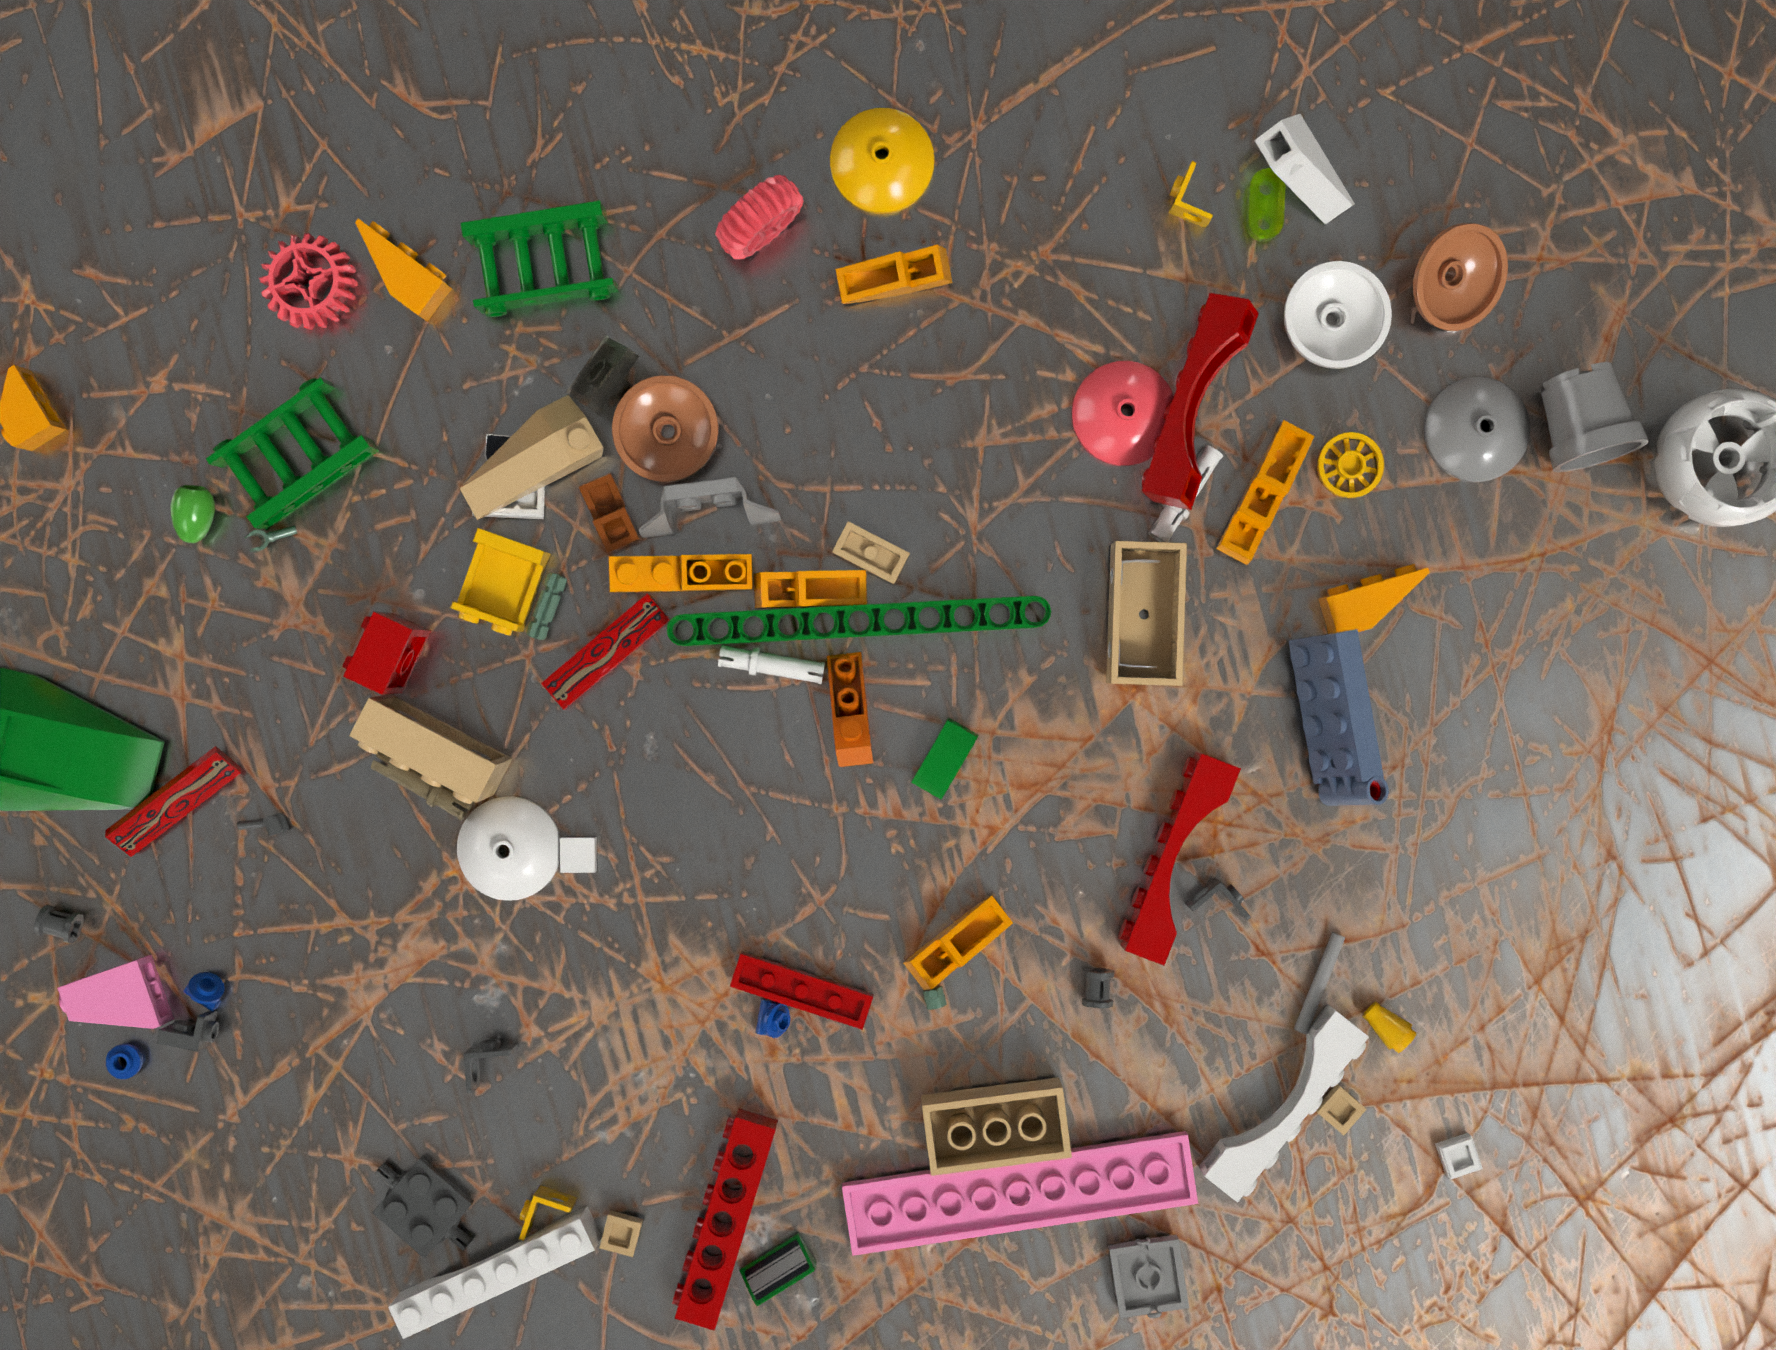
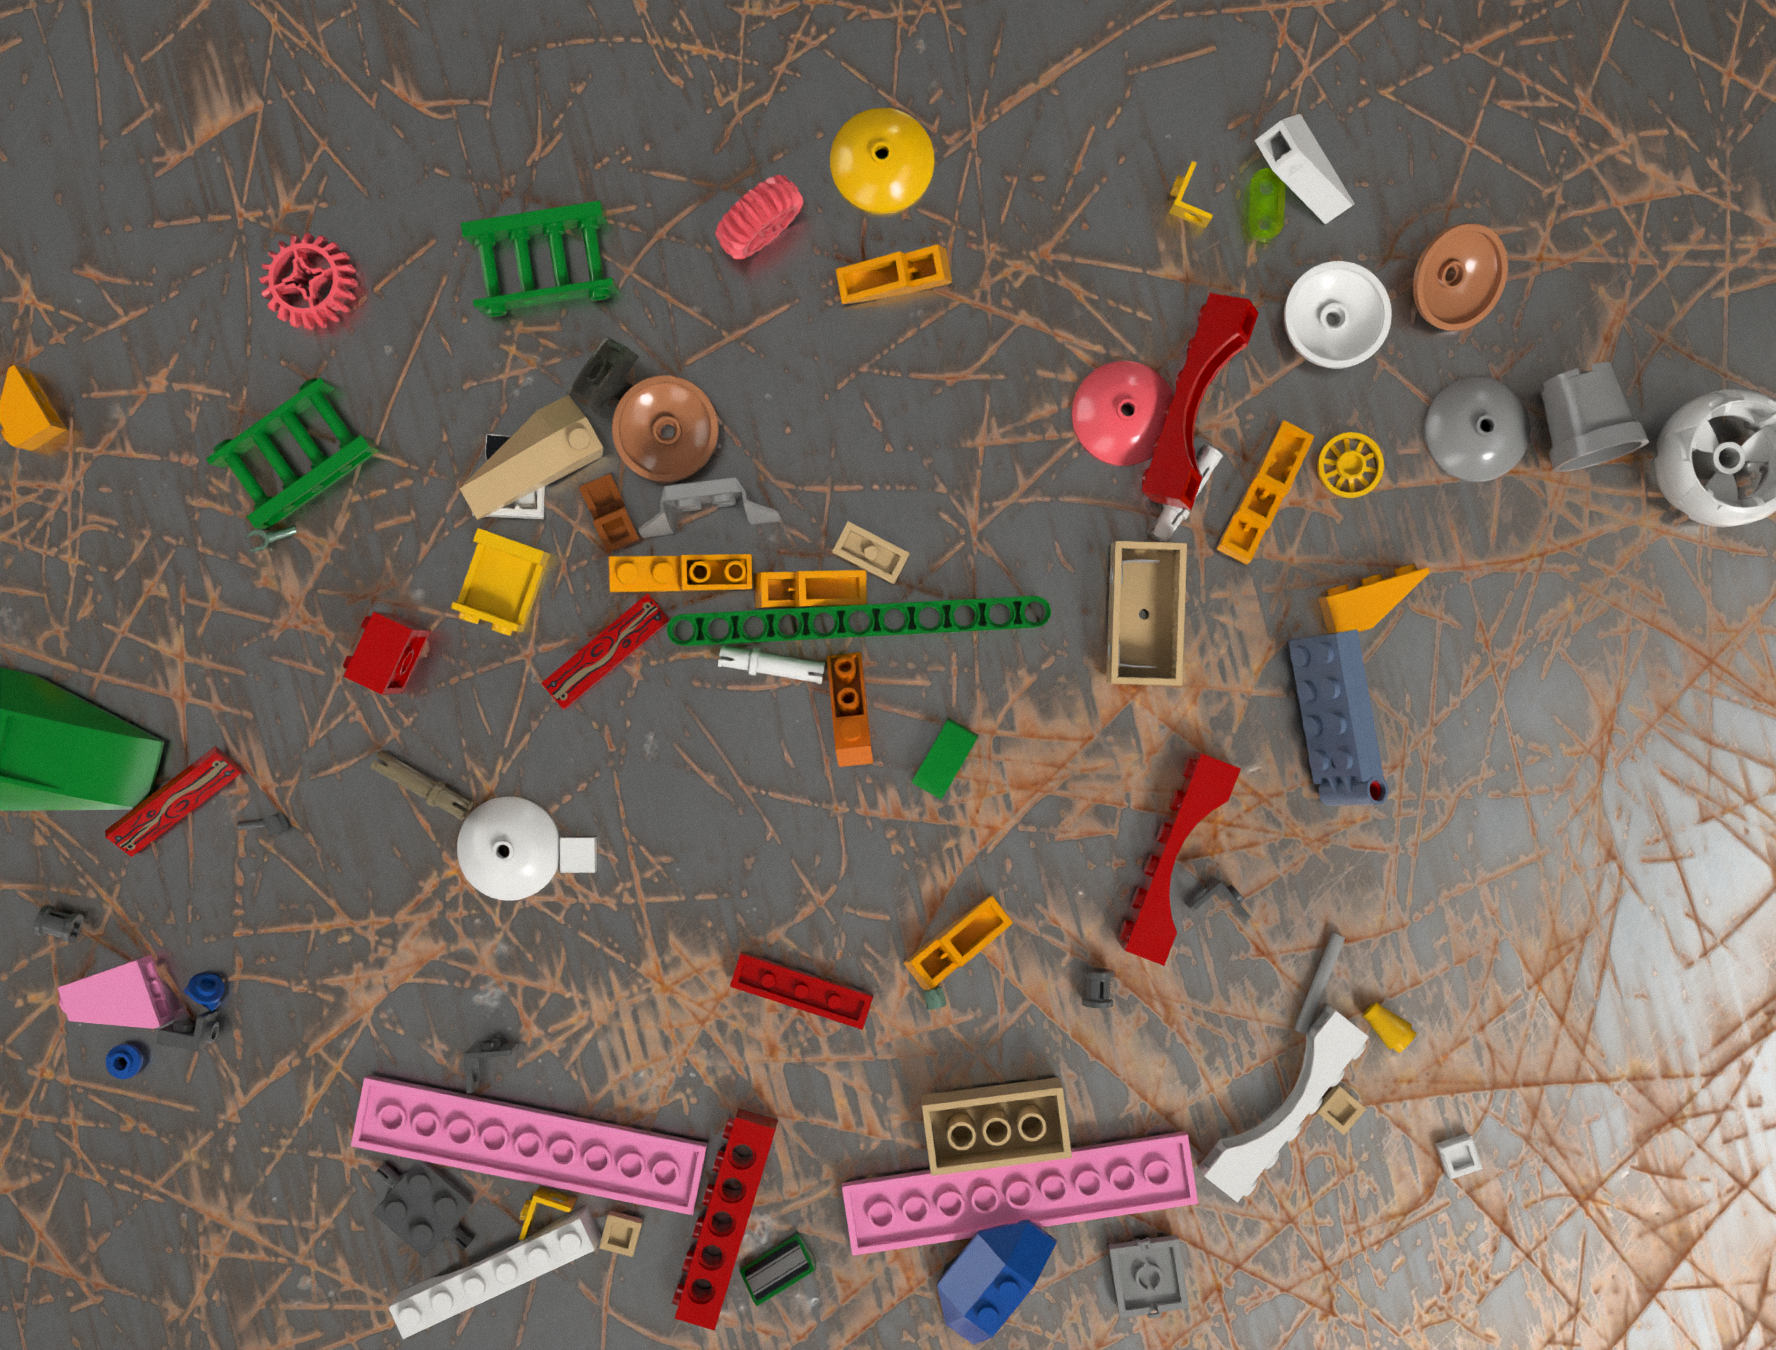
(192, 512): bright green animal -> none
(405, 279): light orange slope -> none
(430, 747): tan piece -> none
(529, 1144): none -> bright pink plate
(546, 606): sand green axle -> none
(772, 1018): blue plate -> none
(993, 1278): none -> blue wedge

